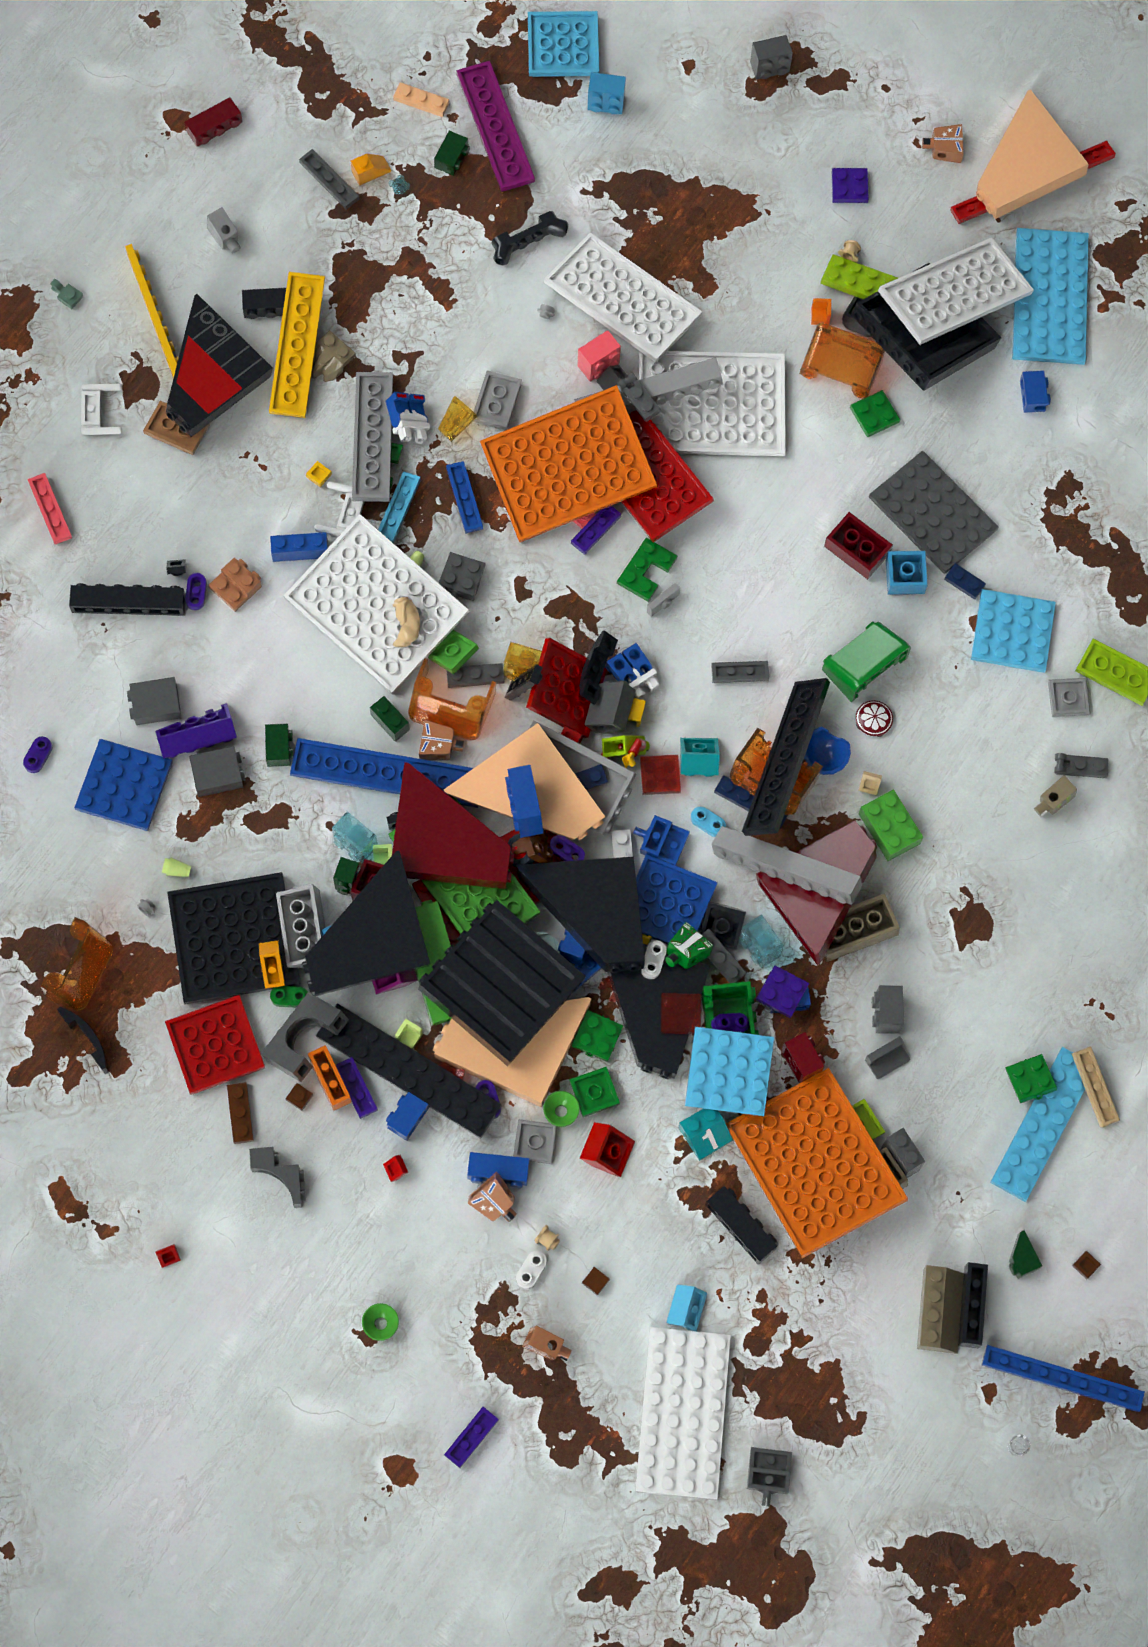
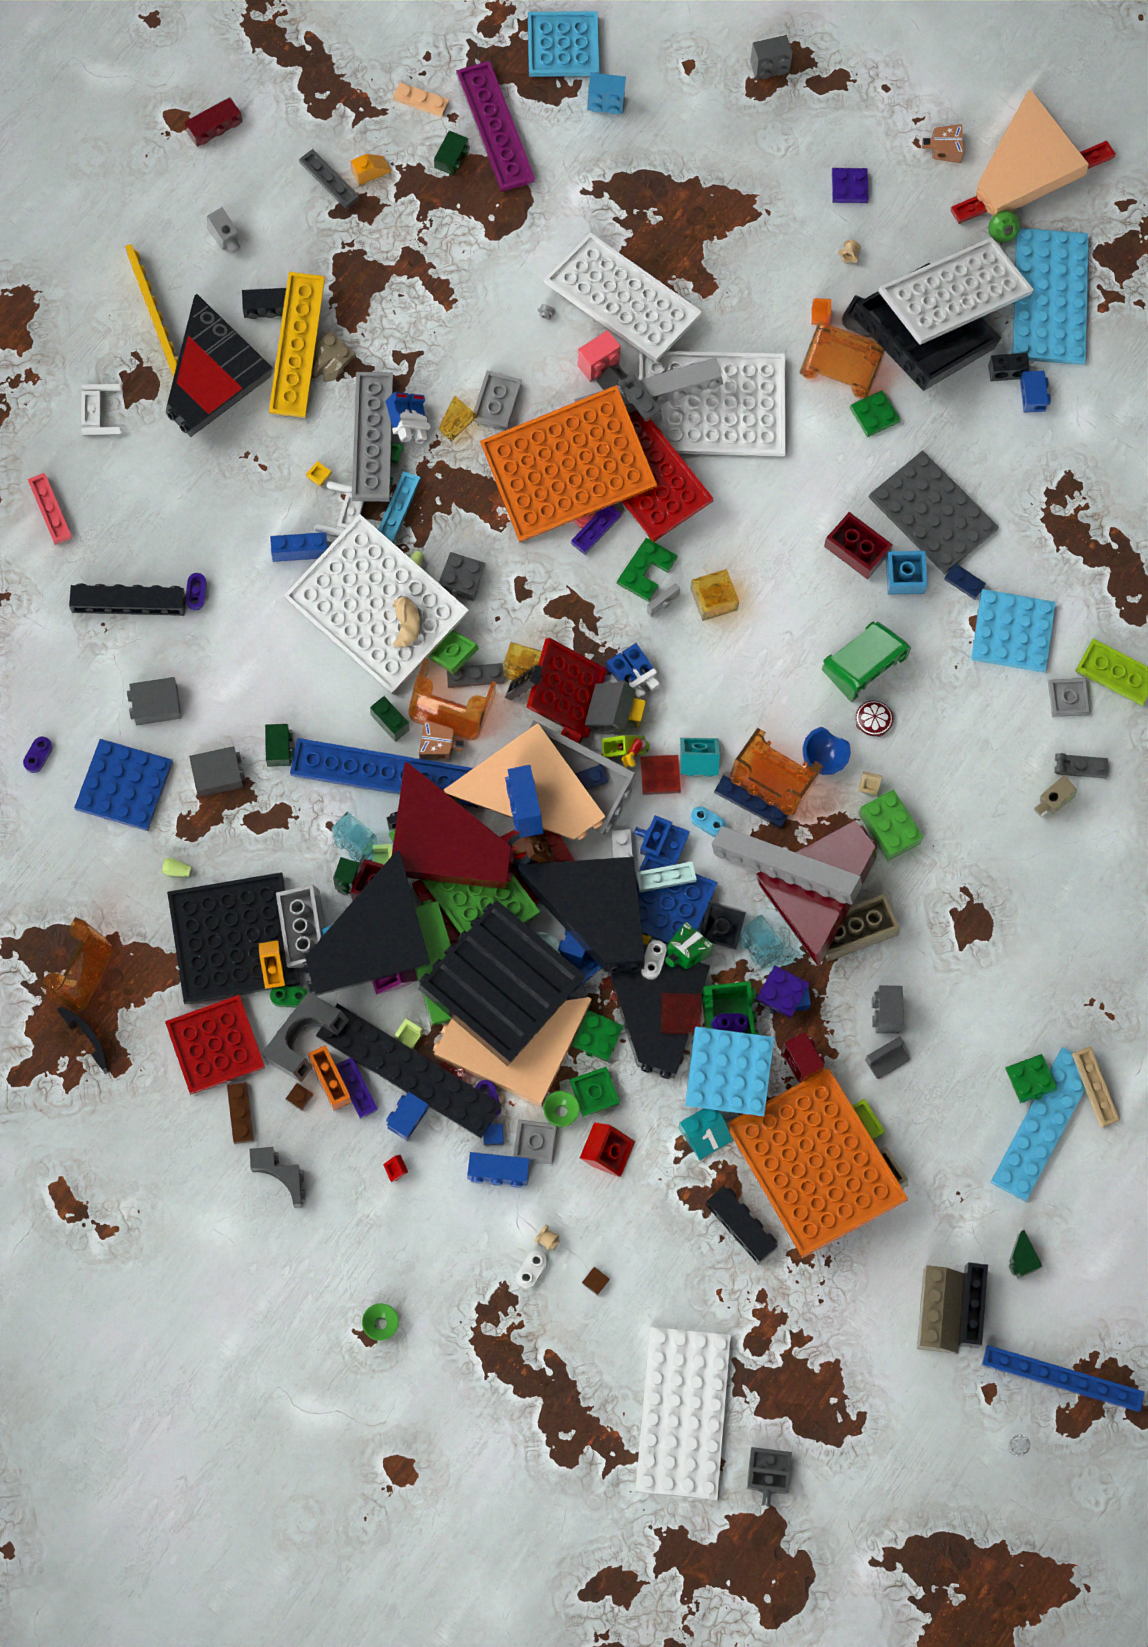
(67, 295): sand green plate -> none
(146, 907): light grey plate -> none
(168, 431): medium nougat plate -> none
(168, 1255): red slope -> none
(176, 567): black plate -> none
(196, 733): dark purple wedge -> none
(235, 584): nougat plate -> none
(399, 189): clear light blue plate -> none
(464, 497): blue plate -> none
(471, 1437): dark purple plate -> none
(493, 1135): none -> blue tile
(493, 1199): nougat torso -> none
(537, 1342): nougat torso -> none
(547, 224): black plate -> none
(568, 850): dark purple plate -> none
(594, 666): black slope -> none
(665, 877): none -> light aqua plate
(687, 1307): medium azure panel -> none
(714, 594): none -> clear yellow brick
(723, 959): dark grey plate -> none
(740, 671): dark grey plate -> none
(786, 757): black plate -> none
(854, 277): lime plate -> none
(904, 1152): dark grey brick -> none
(1000, 222): none -> bright green piece
(1008, 366): none -> black brick
(1086, 1265): reddish brown tile -> none

